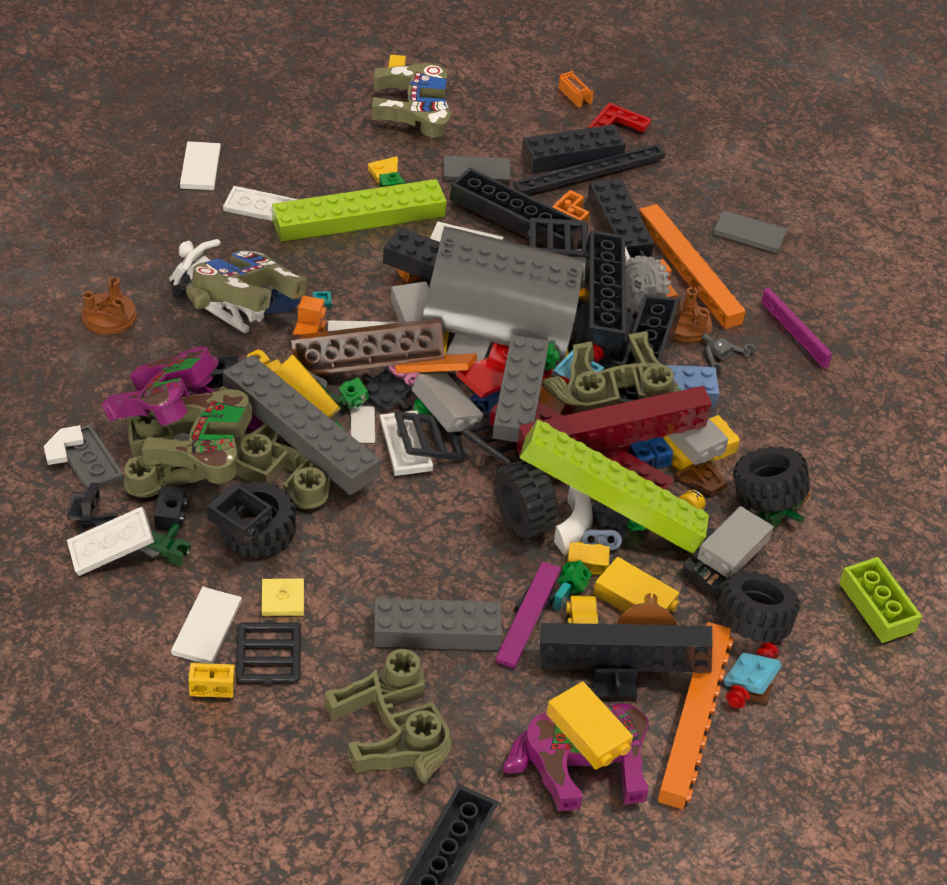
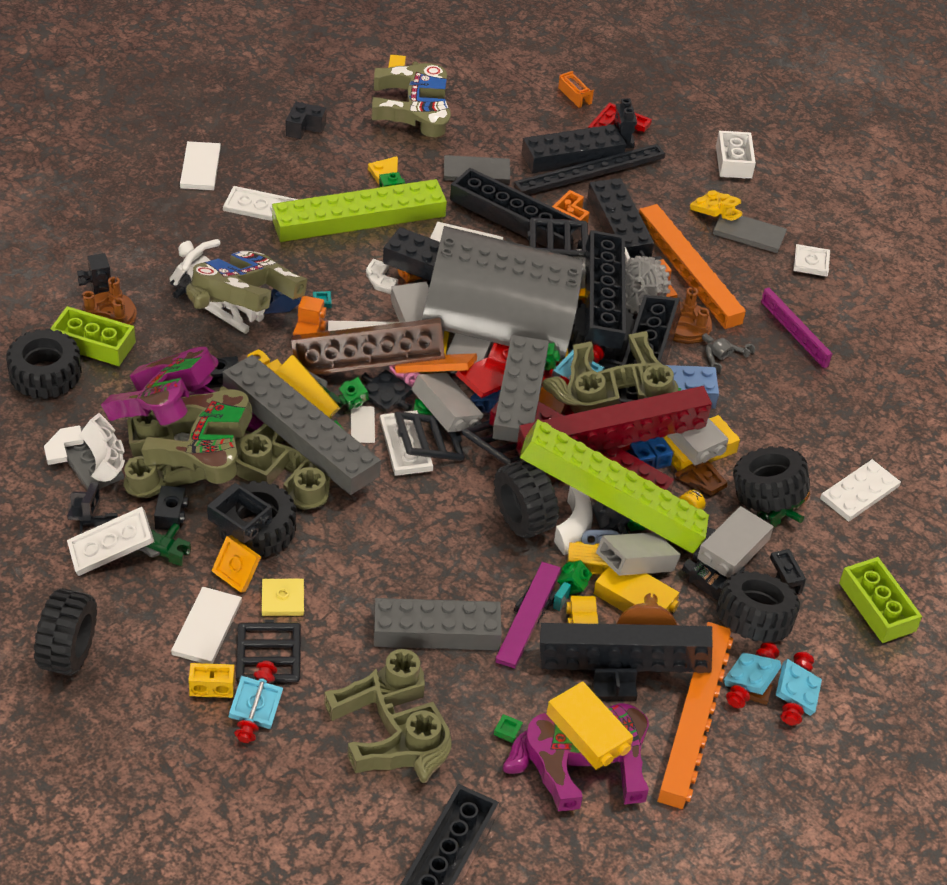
(49, 379): none -> black tyre
(65, 631): none -> black tyre
(97, 275): none -> black brick
(97, 335): none -> lime brick
(105, 448): none -> white brick
(236, 563): none -> light orange tile
(255, 702): none -> medium azure plate
(303, 118): none -> black brick
(376, 274): none -> white tile
(508, 728): none -> green plate
(626, 121): none -> black hips
(638, 553): none -> light grey brick
(717, 203): none -> yellow plate
(735, 154): none -> white brick
(788, 569): none -> black panel
(798, 688): none -> medium azure plate
(811, 260): none -> white plate
(860, 490): none -> white plate

